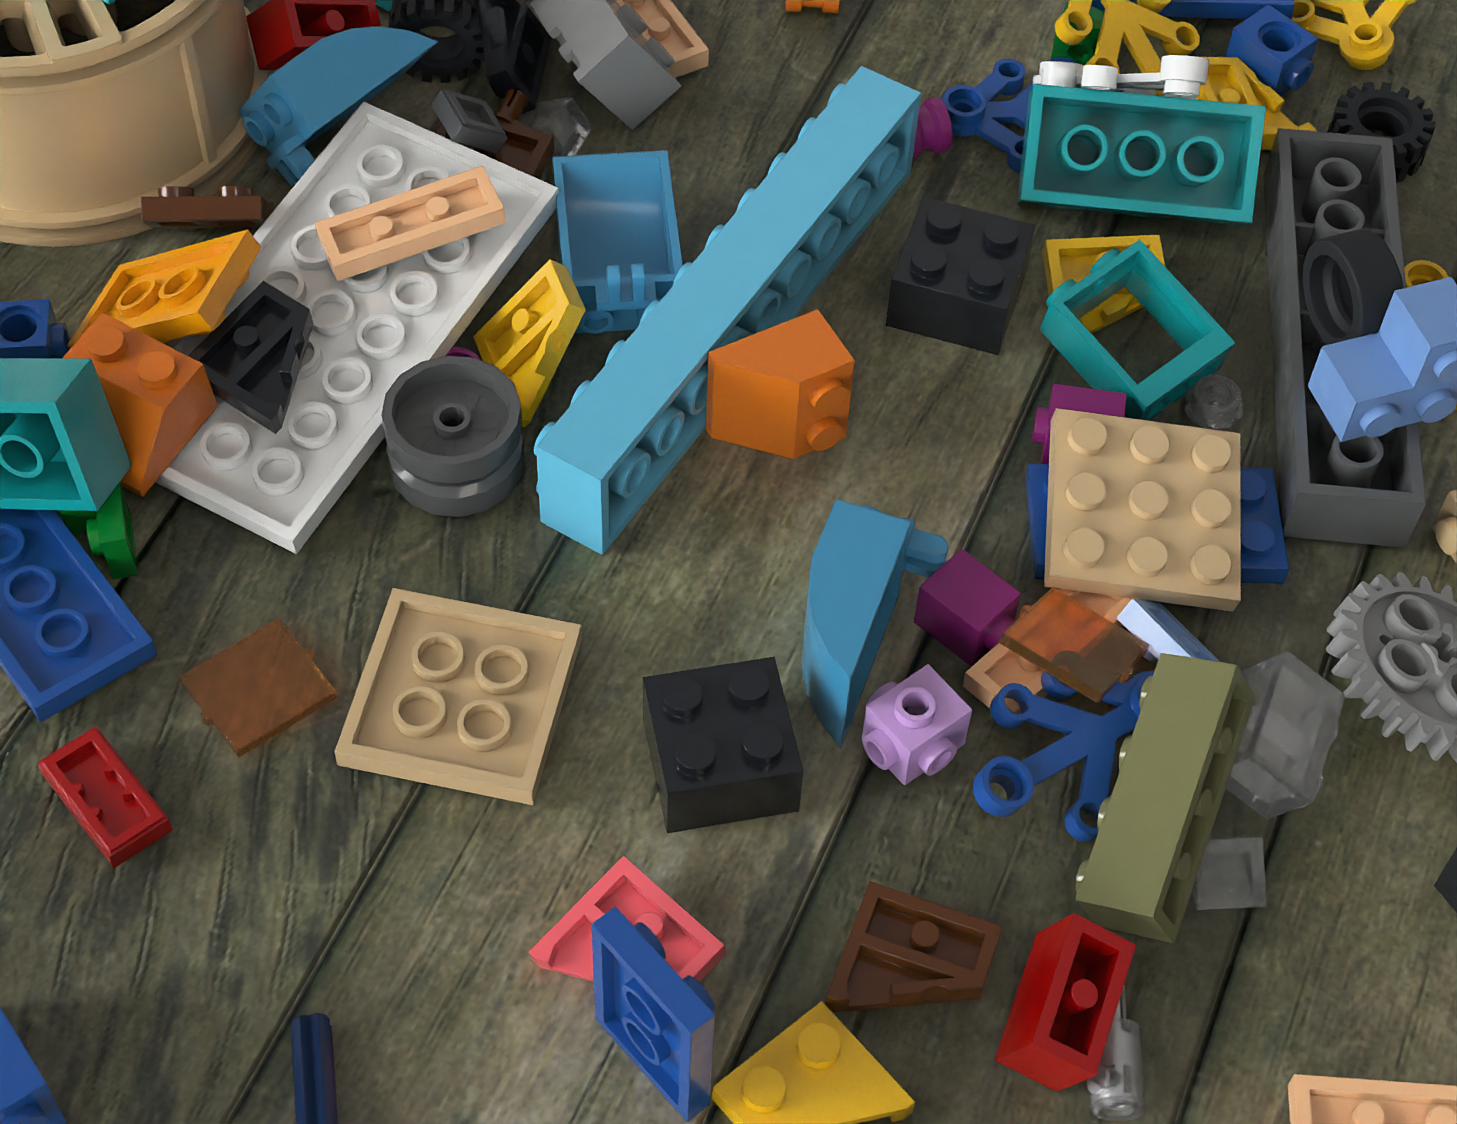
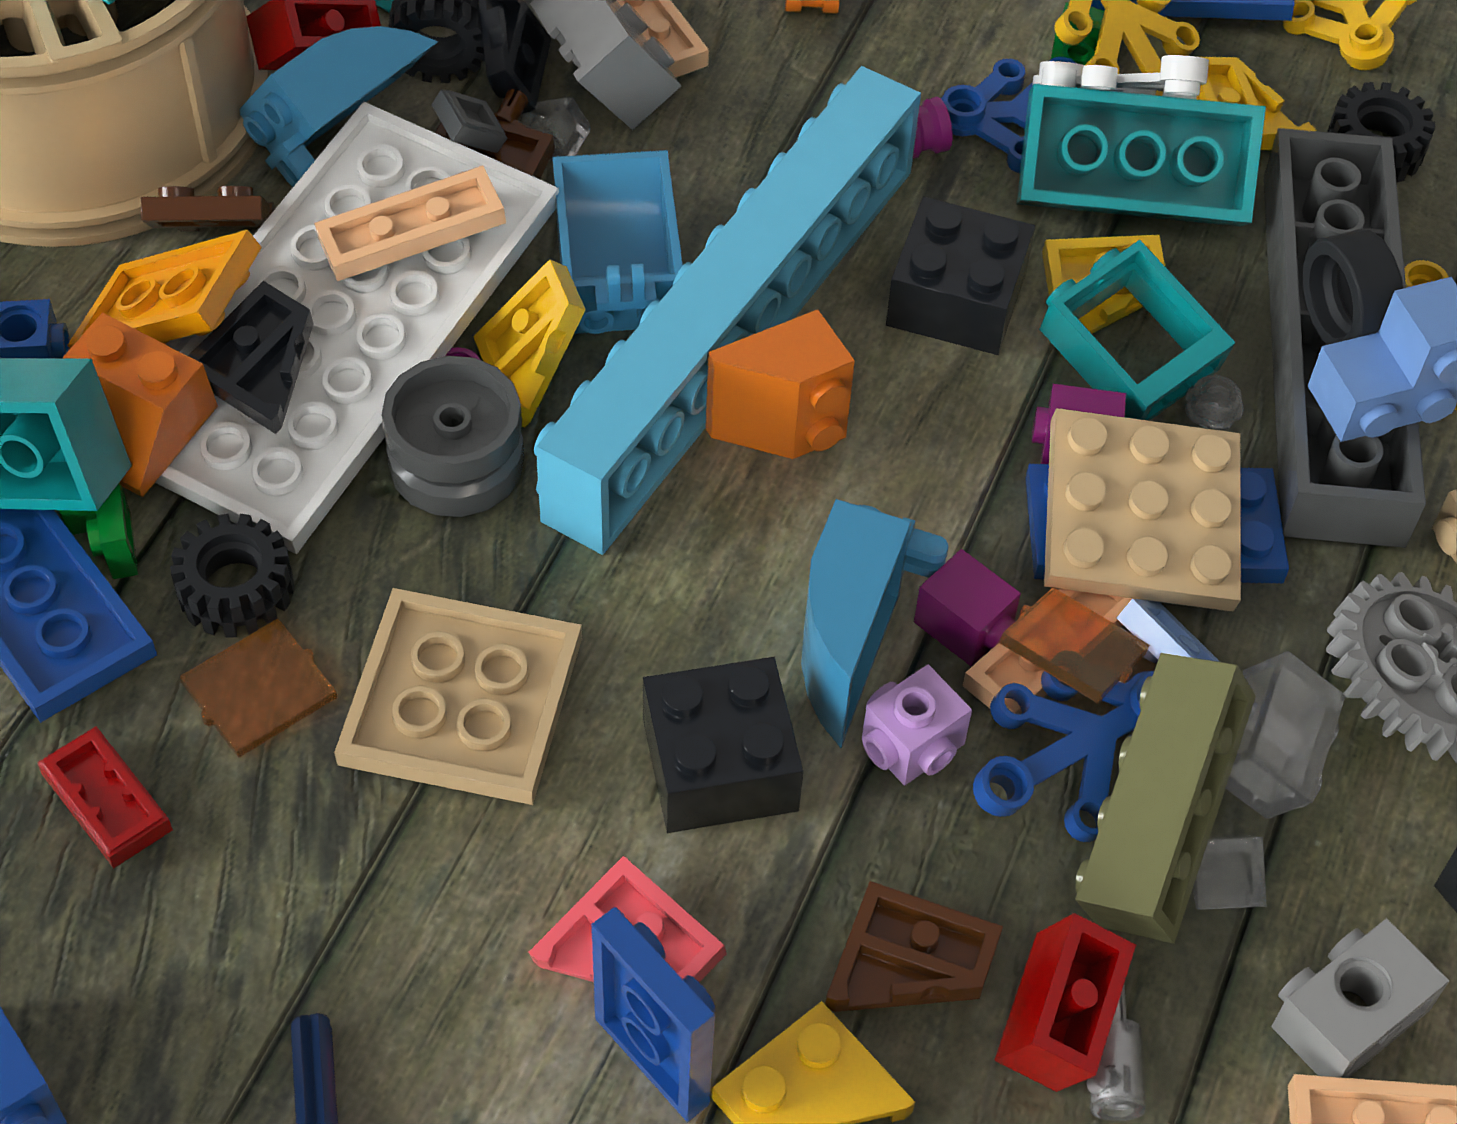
(227, 546): none -> black tyre
(1274, 49): blue brick -> none
(1381, 969): none -> light grey brick

